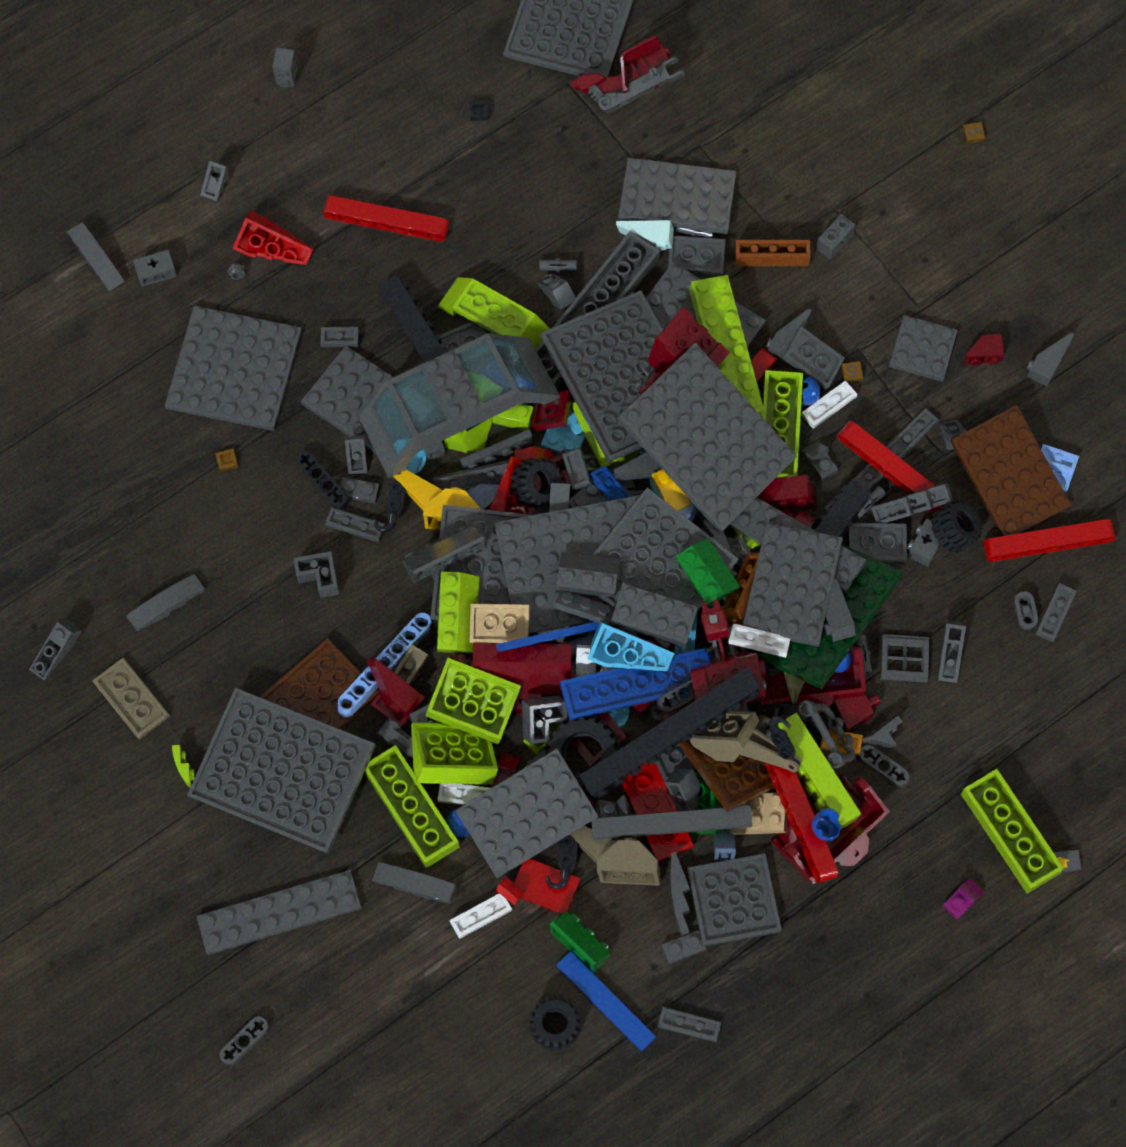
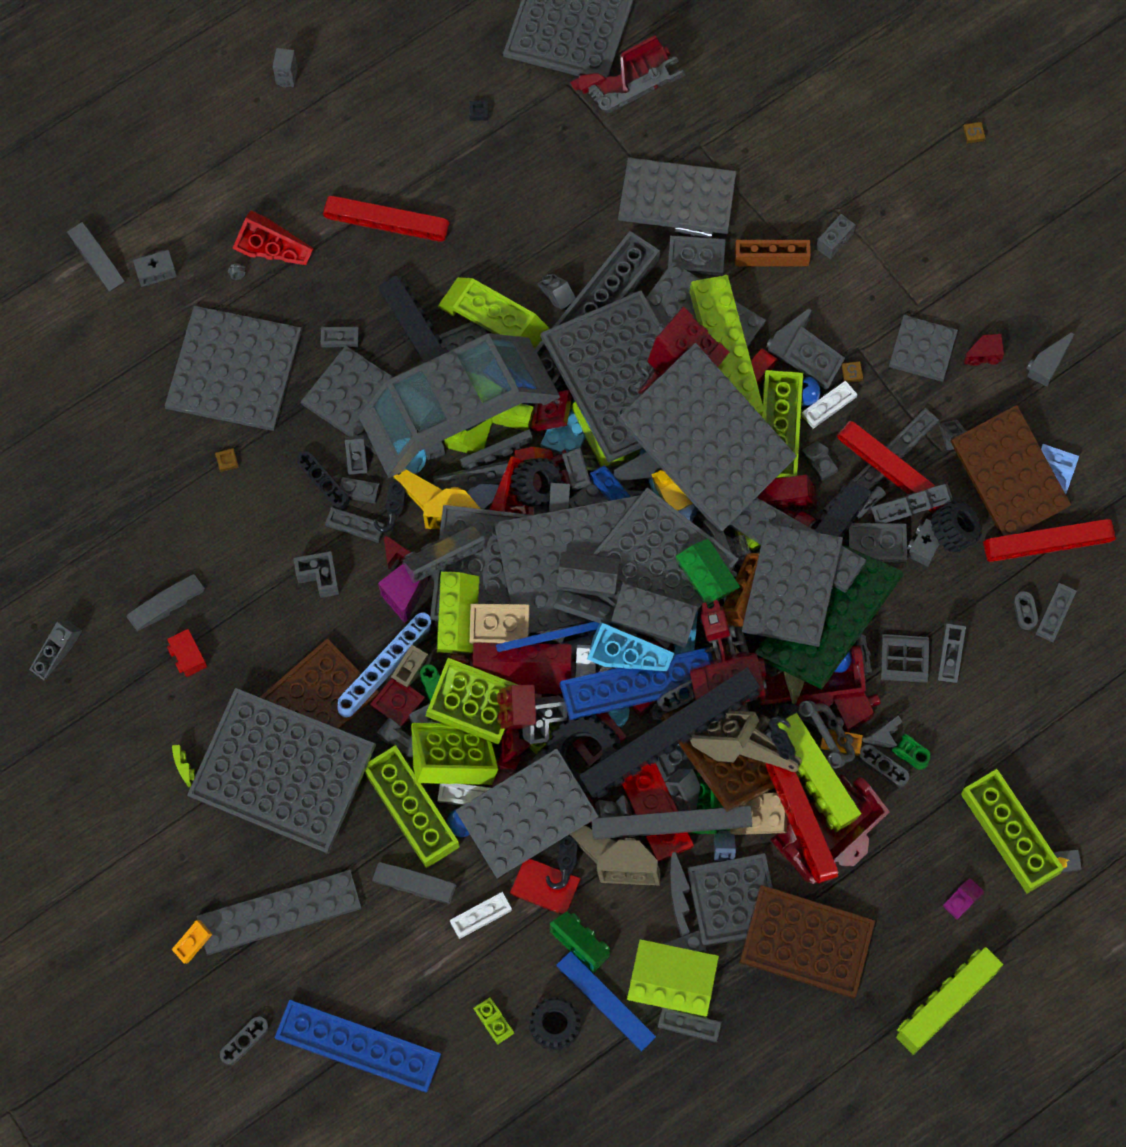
(131, 698): dark tan tile -> none
(187, 653): none -> red brick
(192, 941): none -> light orange plate
(214, 180): dark grey slope -> none
(358, 1046): none -> blue plate
(393, 688): dark red slope -> none
(394, 551): none -> dark red slope
(401, 593): none -> magenta slope
(429, 683): none -> green piece
(493, 1021): none -> lime slope
(510, 891): red piece -> none
(512, 745): none -> dark red slope
(517, 707): none -> dark red brick
(571, 265): dark grey pin -> none
(654, 232): light aqua slope -> none
(673, 978): none -> lime slope
(759, 640): white plate -> none
(807, 941): none -> reddish brown plate
(826, 824): blue hair -> none
(838, 617): dark grey slope -> none
(911, 751): none -> green piece
(945, 1004): none -> lime brick

